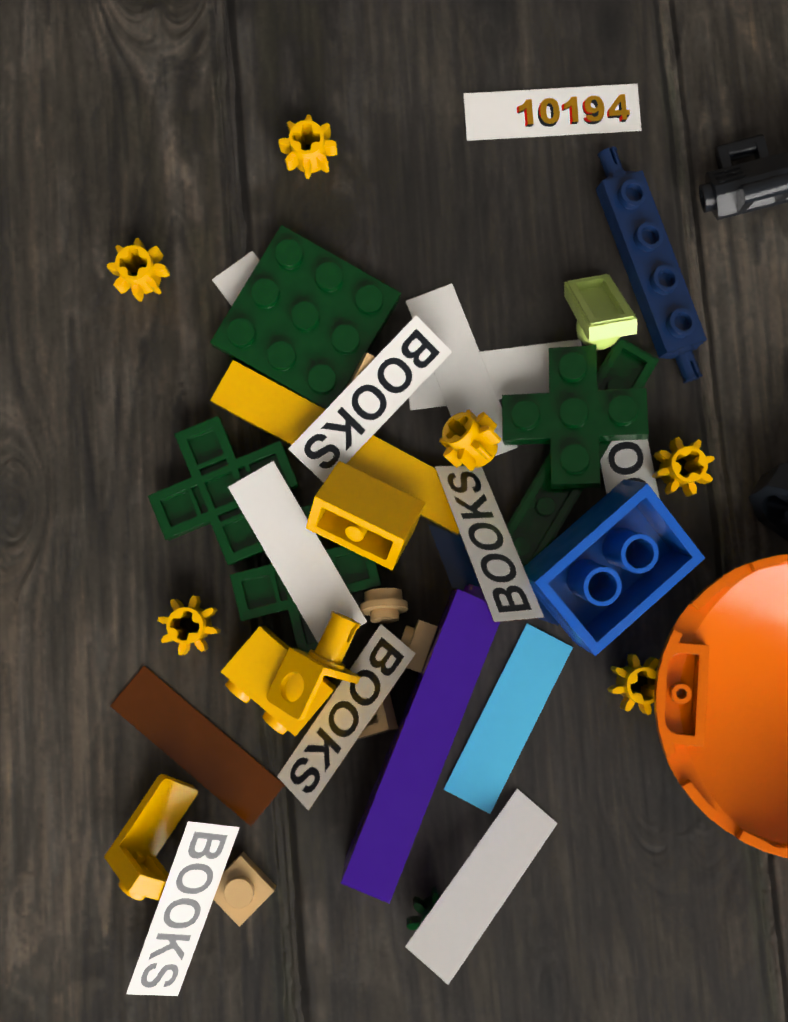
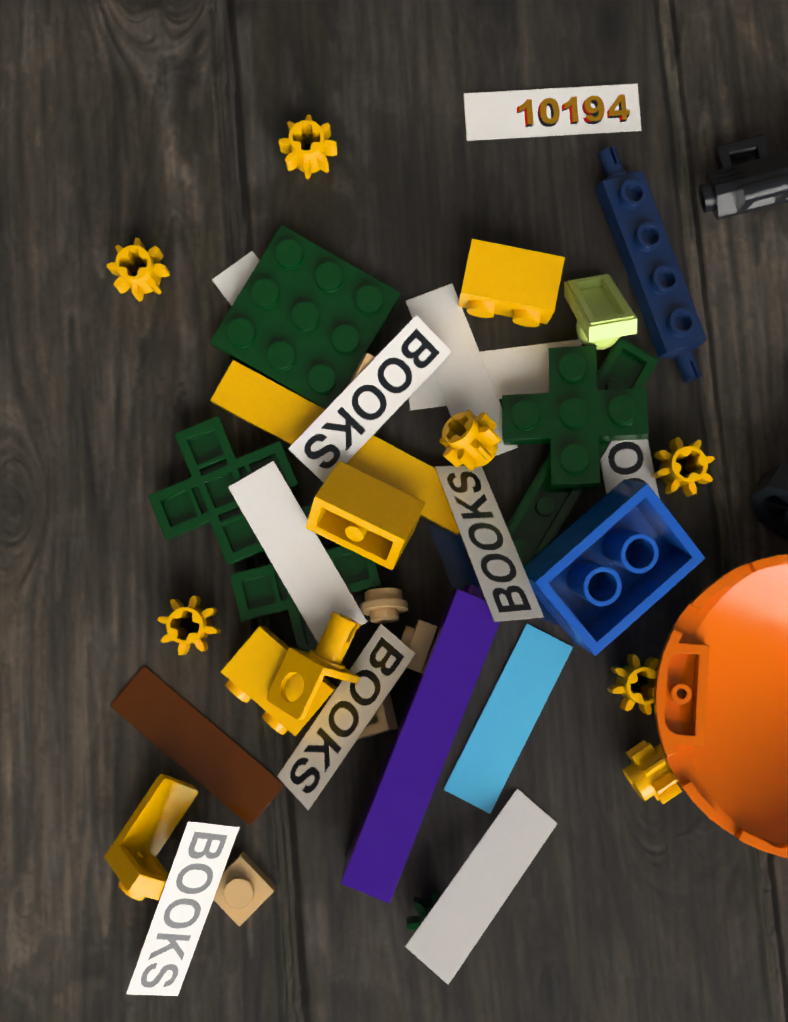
(510, 283): none -> yellow brick
(651, 773): none -> yellow gear

